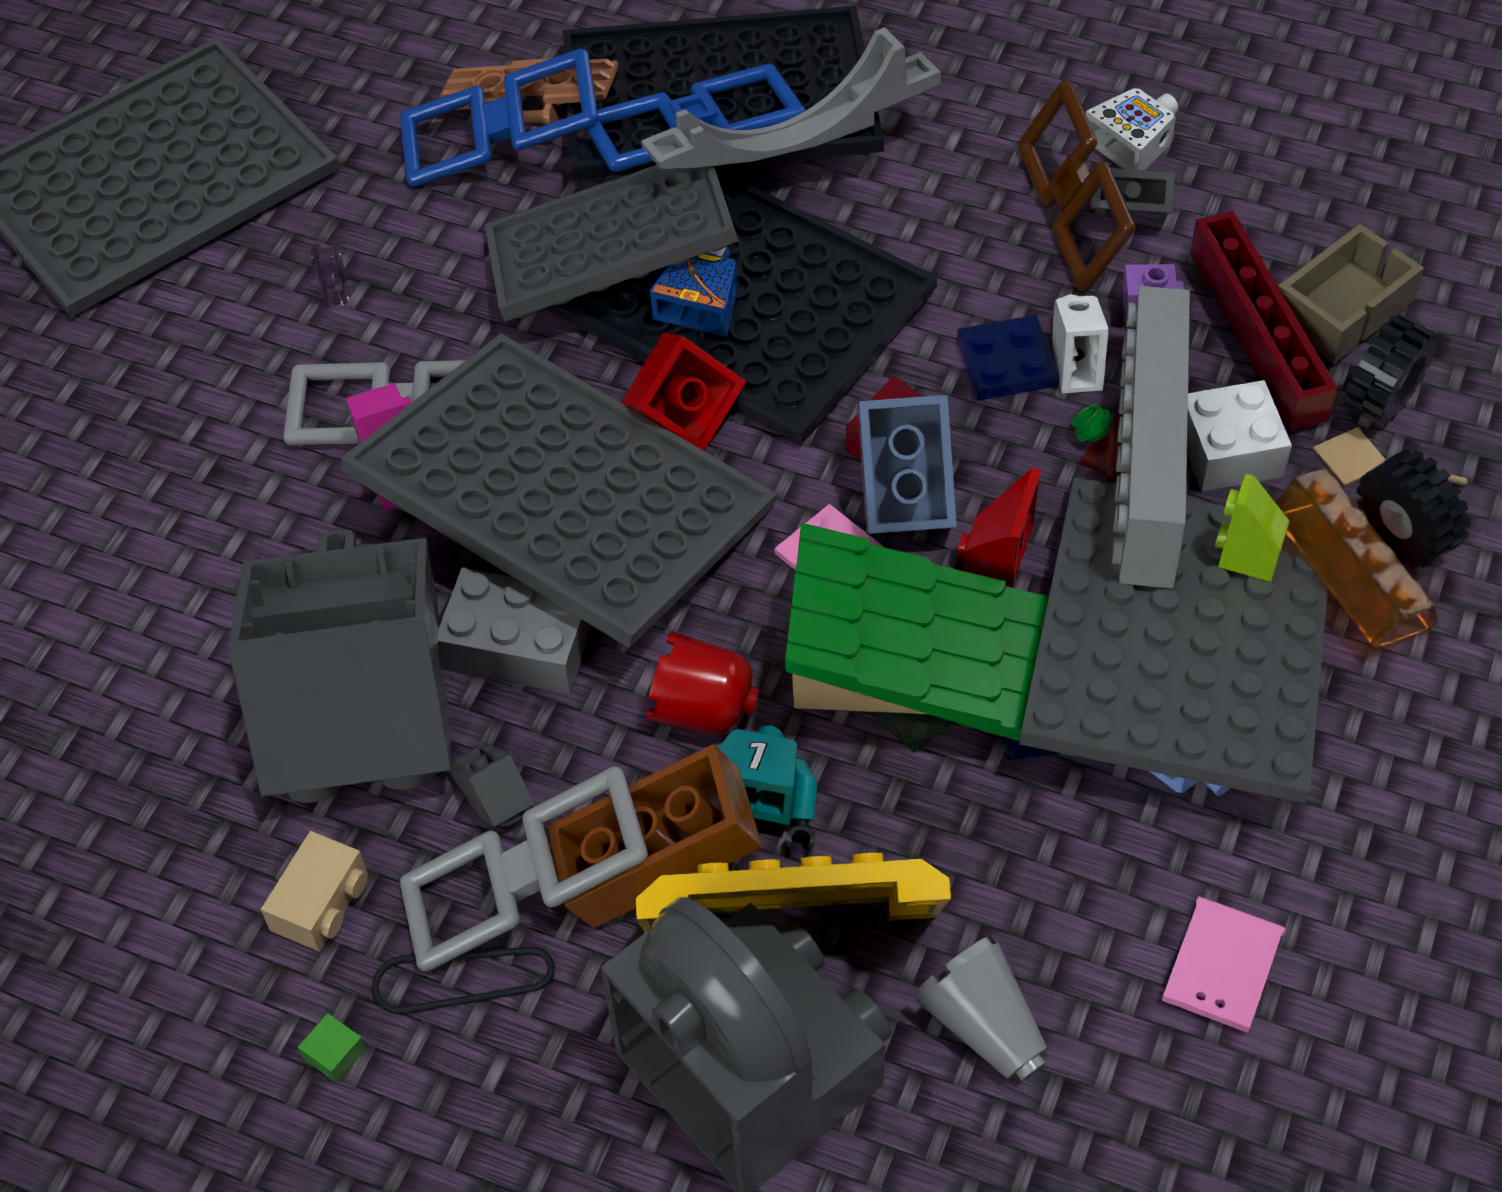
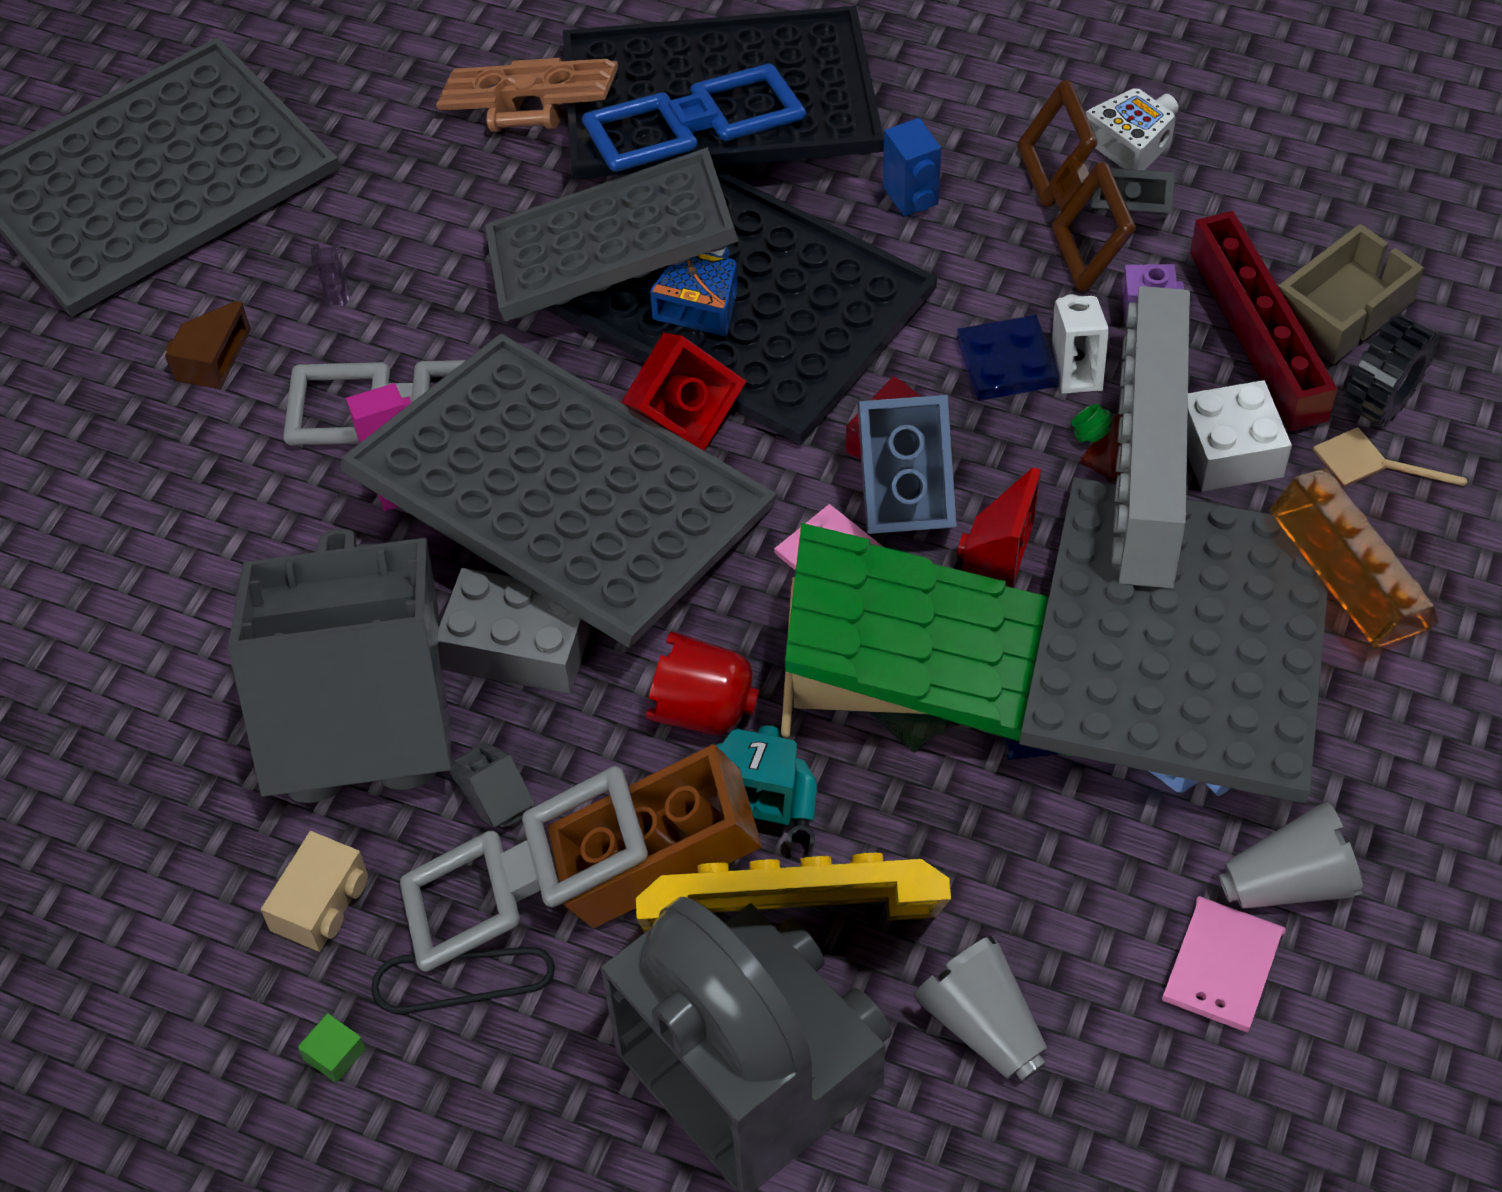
(208, 346): none -> reddish brown slope
(498, 118): blue bar -> none
(788, 691): none -> tan piece
(873, 84): light grey slope -> none
(911, 167): none -> blue brick
(1255, 531): lime slope -> none
(1295, 864): none -> light grey cone
(1414, 508): black wheel -> none

